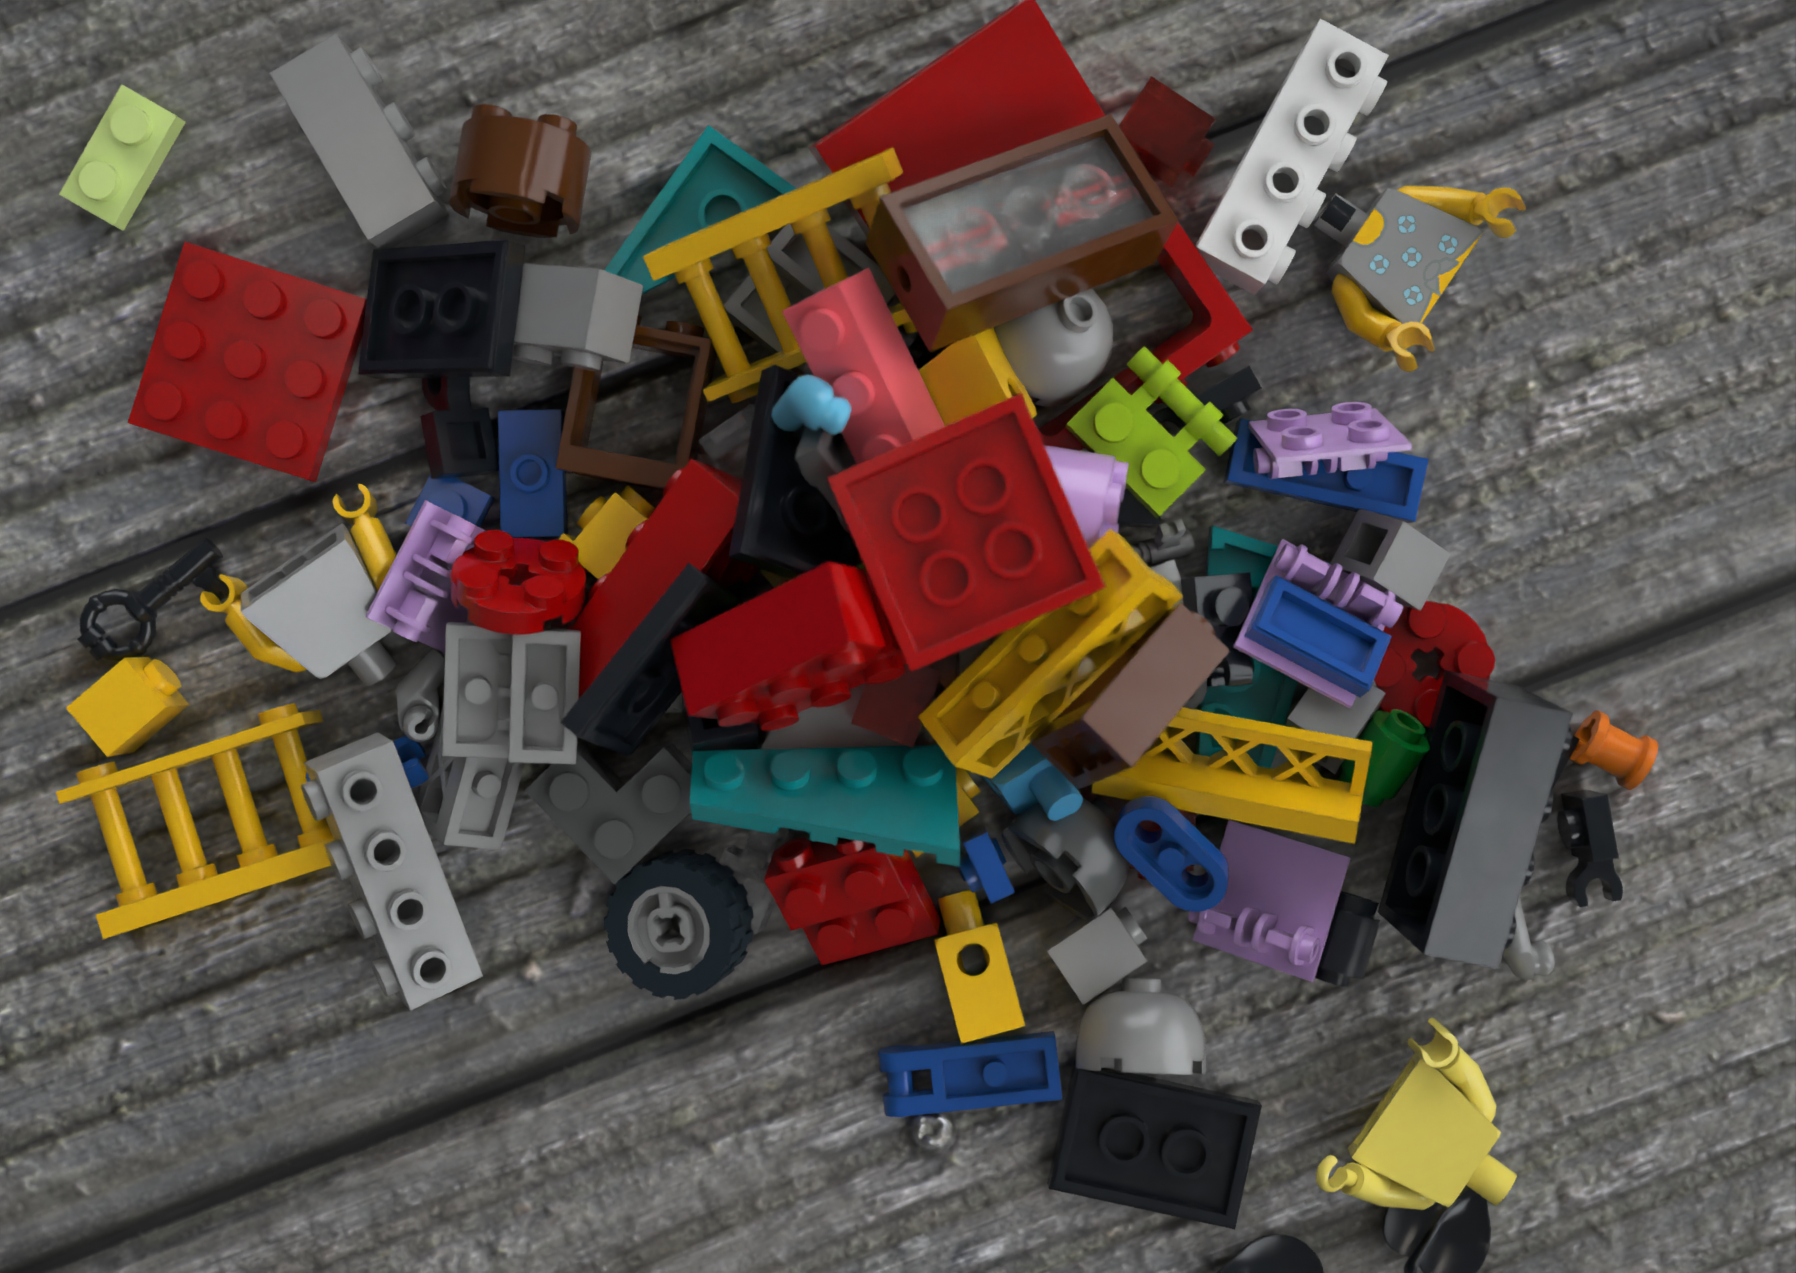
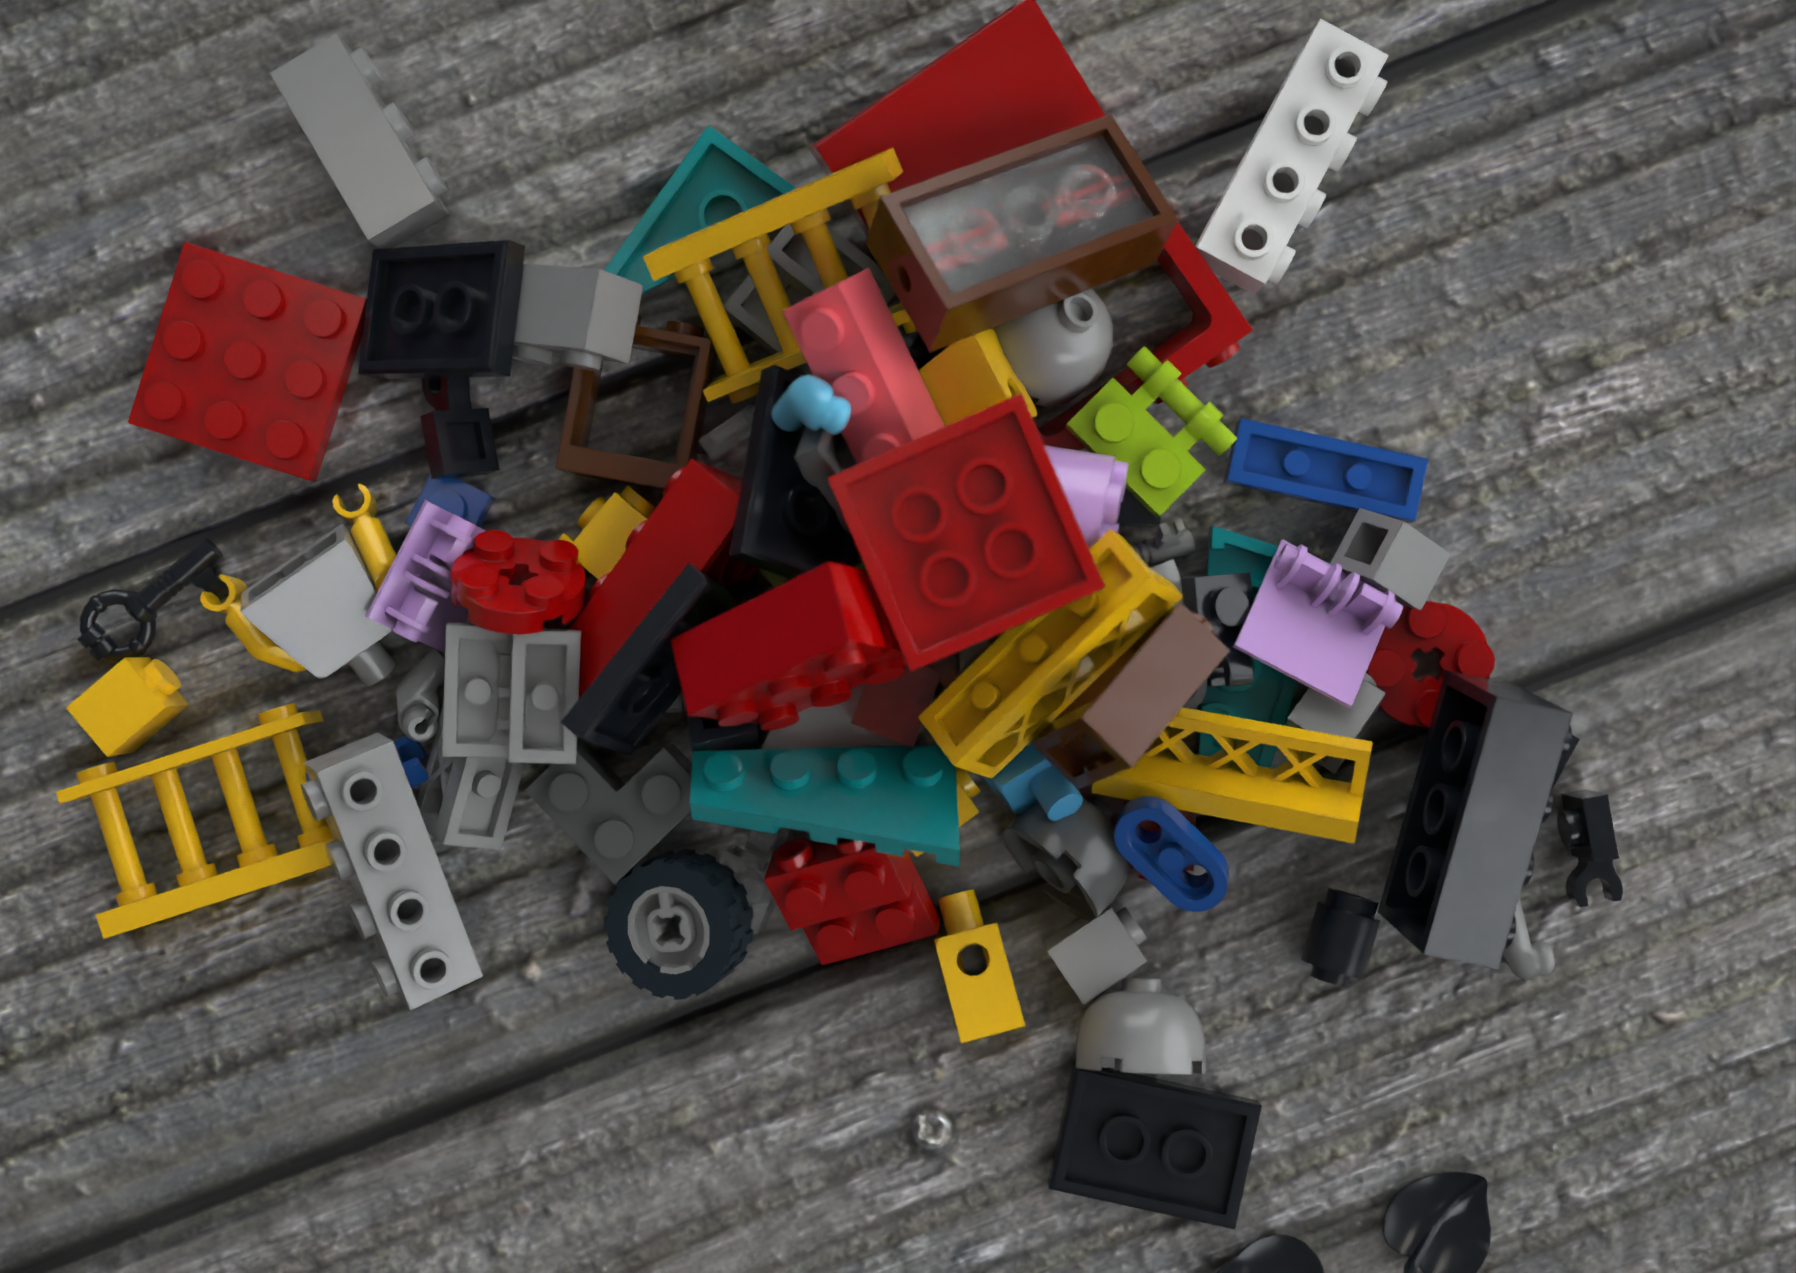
(122, 157): yellowish green plate -> none
(521, 172): reddish brown brick -> none
(530, 485): blue plate -> none
(972, 1074): blue plate -> none
(984, 865): blue plate -> none
(1167, 132): clear red brick -> none
(1227, 396): black plate -> none
(1274, 902): lavender hinge -> none
(1318, 636): blue tile -> none
(1348, 437): lavender hinge -> none
(1394, 755): green brick -> none
(1405, 256): torso -> none
(1426, 1135): light yellow torso -> none
(1614, 750): orange bush -> none

